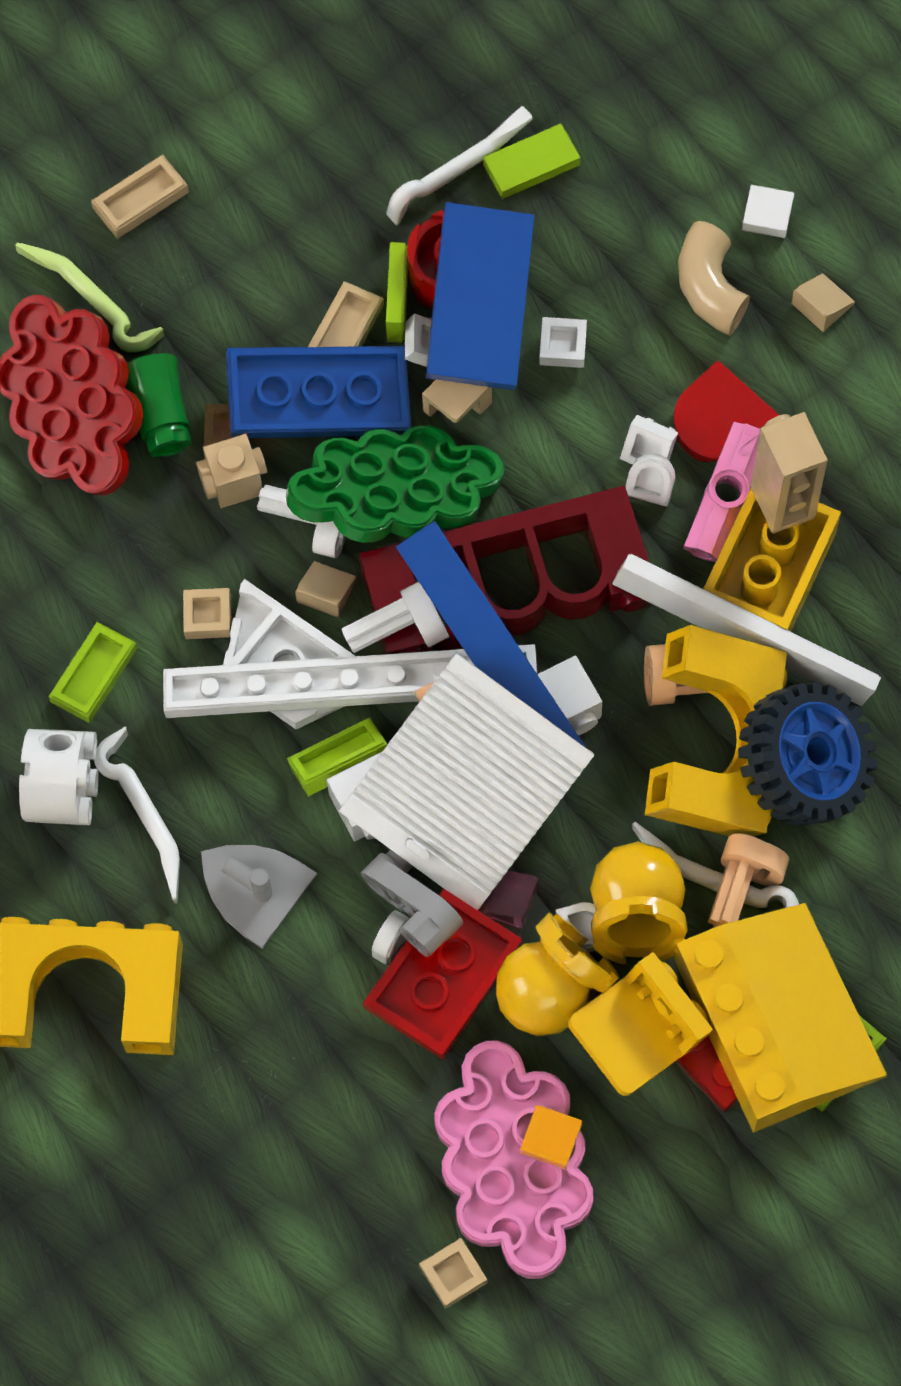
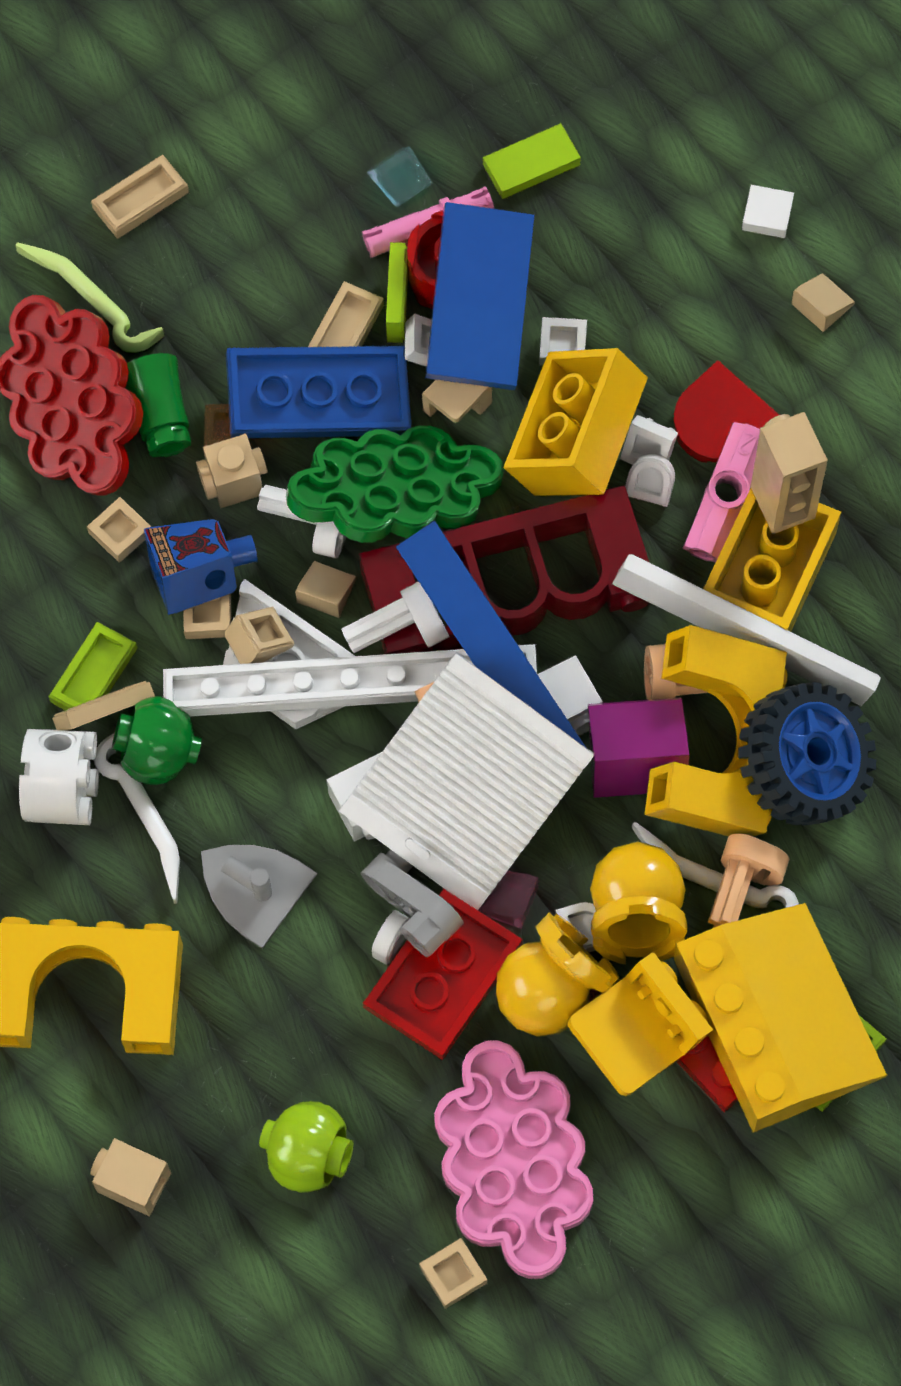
(102, 706): none -> tan tile
(118, 529): none -> tan plate
(130, 1176): none -> tan brick
(155, 741): none -> green plant
(195, 562): none -> blue torso
(258, 636): none -> tan slope
(307, 1146): none -> lime plant
(336, 755): lime tile -> none
(398, 231): none -> bright pink pin
(400, 176): none -> clear light blue slope
(420, 188): white piece -> none
(551, 1137): light orange tile -> none
(576, 422): none -> yellow brick
(633, 739): none -> magenta slope
(703, 279): tan cylinder -> none

